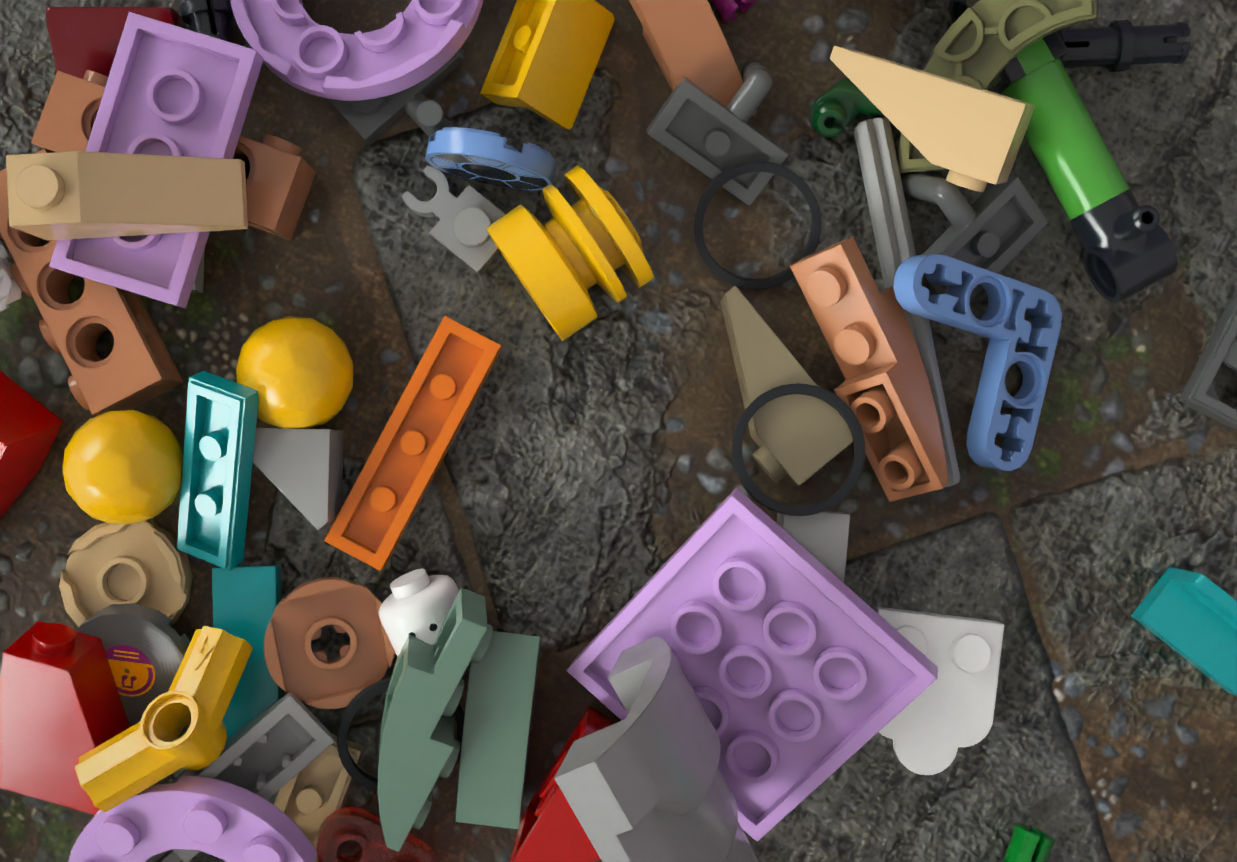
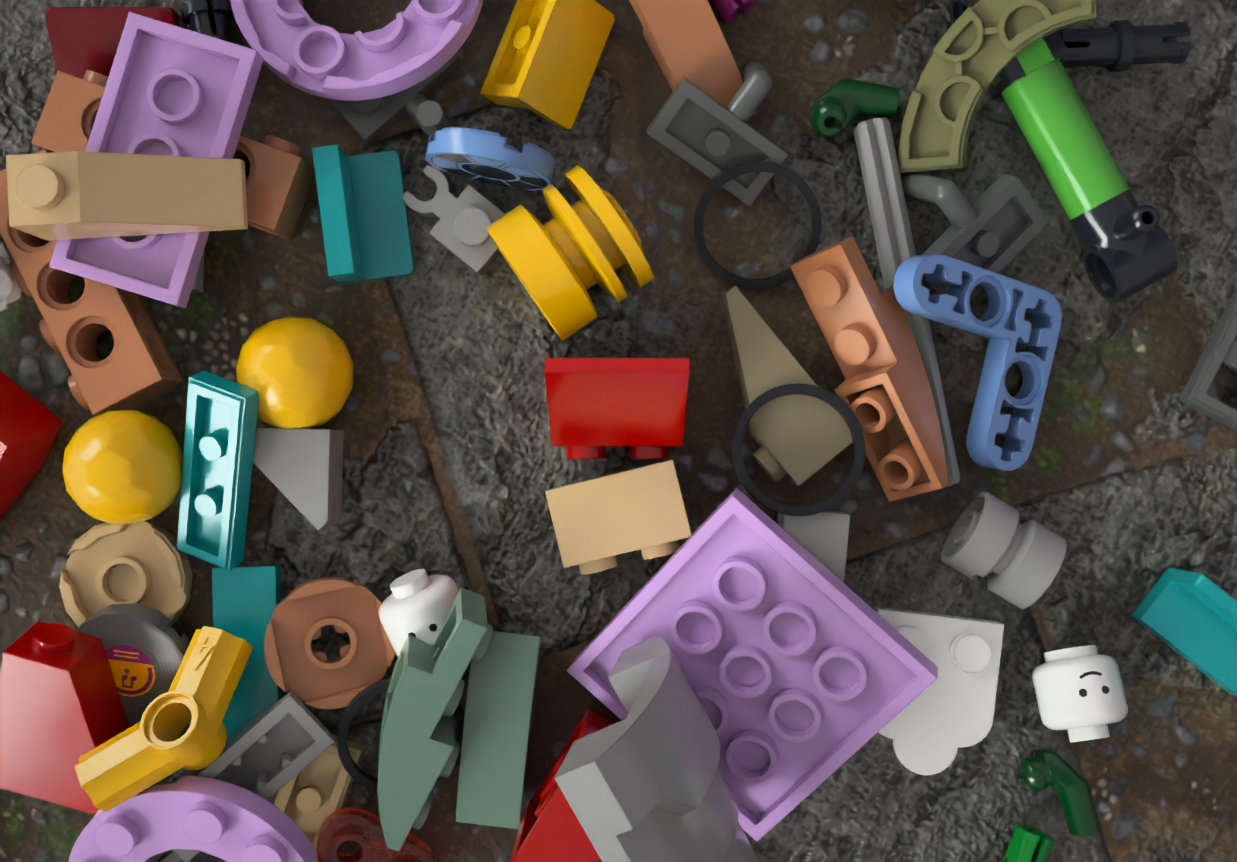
(363, 215): none -> teal panel
(413, 443): orange plate -> none
(617, 405): none -> red slope
(618, 516): none -> tan brick
(946, 120): tan slope -> none
(1012, 555): none -> light grey wheel
(1072, 789): none -> dark green arm
(1079, 692): none -> white head

